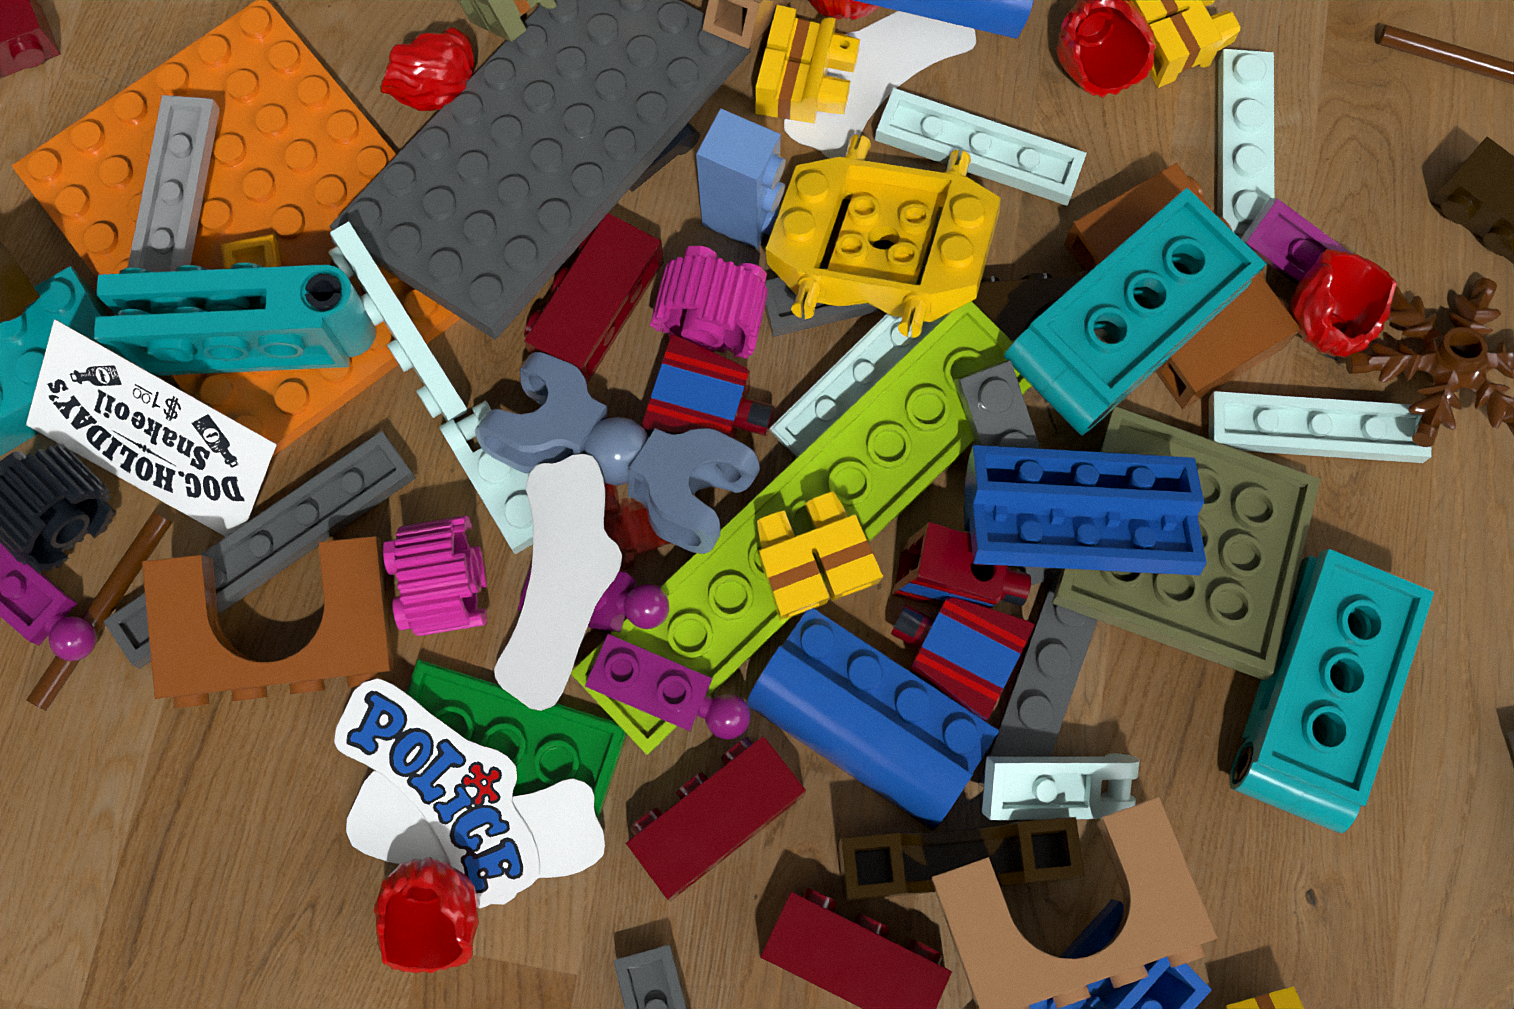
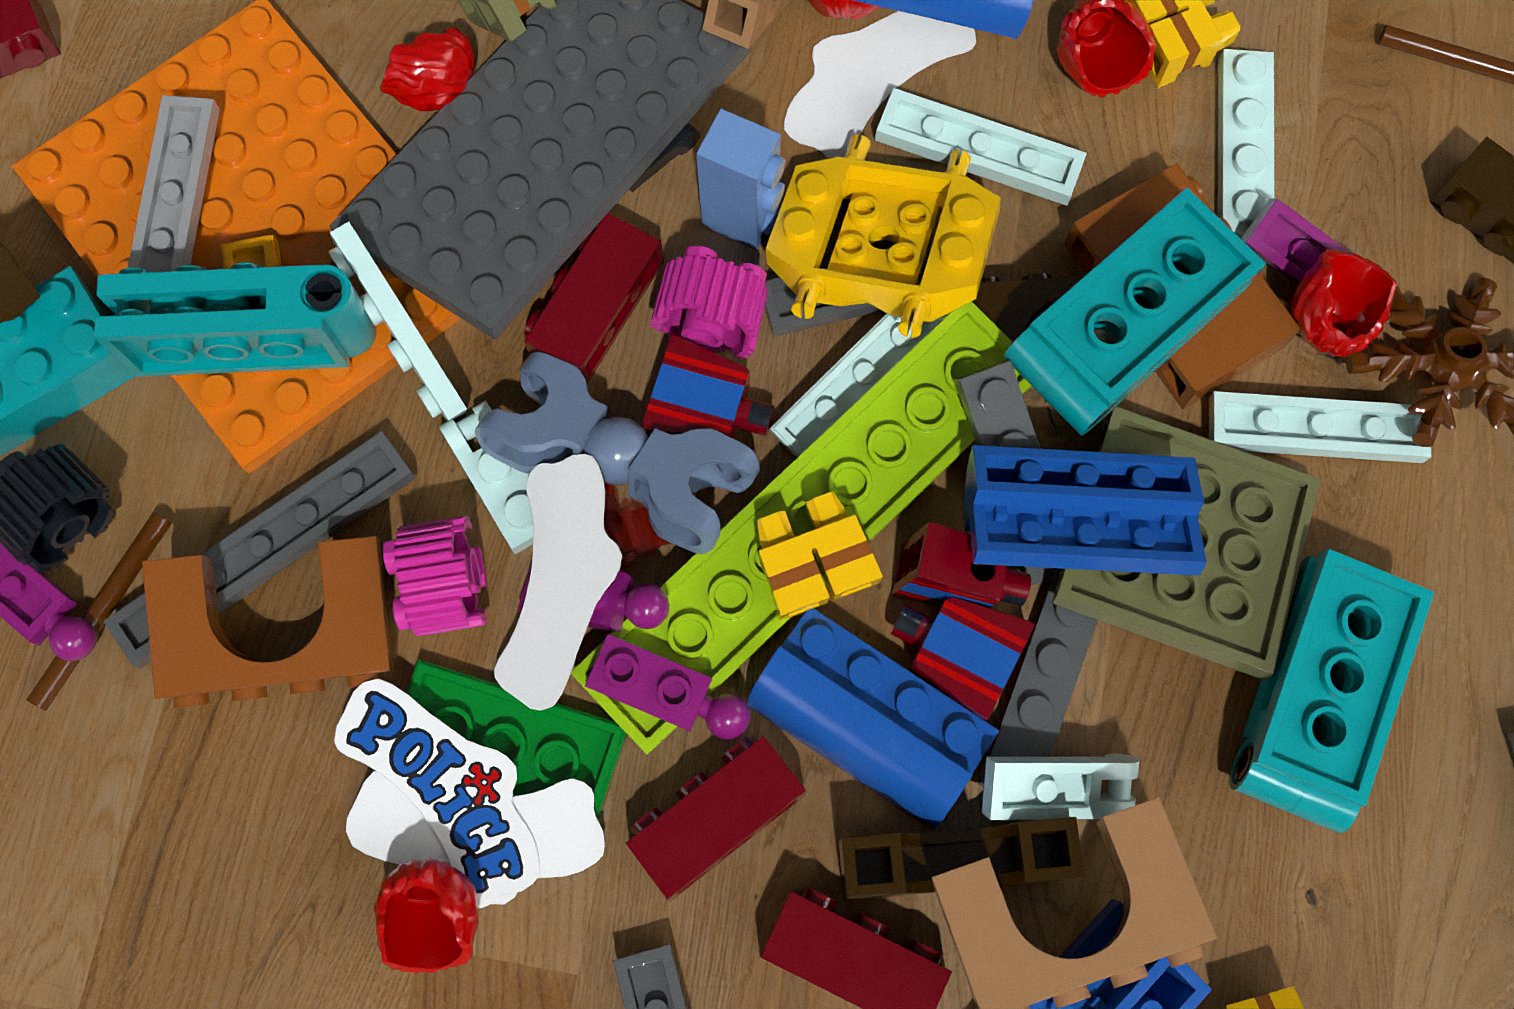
(148, 431): white sticker -> none
(796, 64): yellow hips -> none

